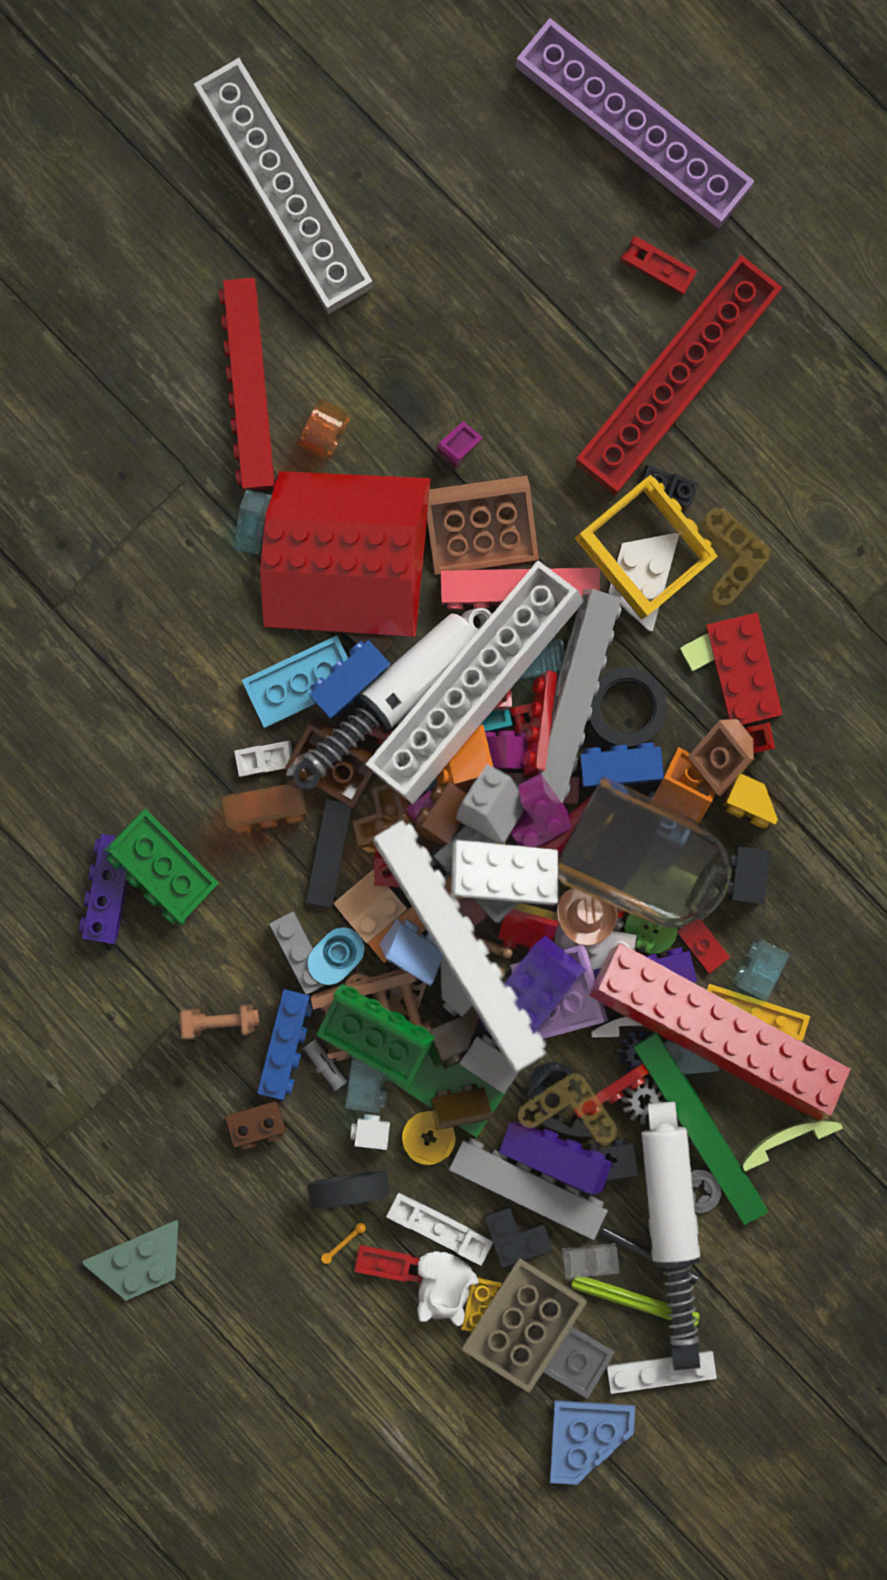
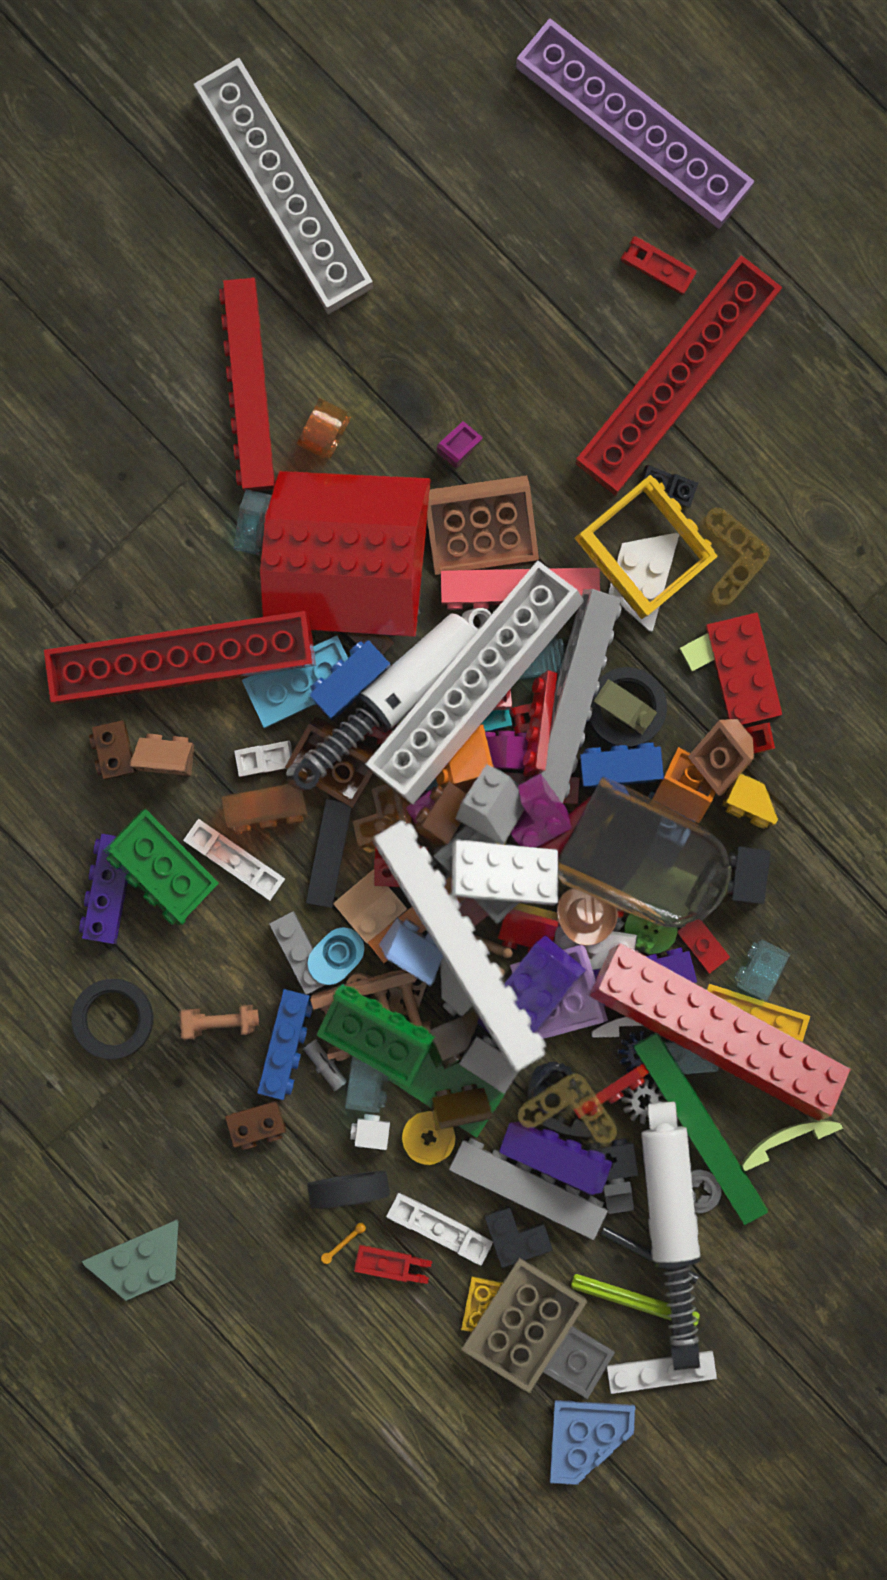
(81, 1028): none -> black tyre
(112, 750): none -> reddish brown brick
(163, 756): none -> nougat slope
(180, 657): none -> red brick
(234, 859): none -> white slope
(444, 1286): white hair -> none
(590, 1260): clear brick -> none
(618, 1196): none -> dark grey bracket
(625, 707): none -> olive slope

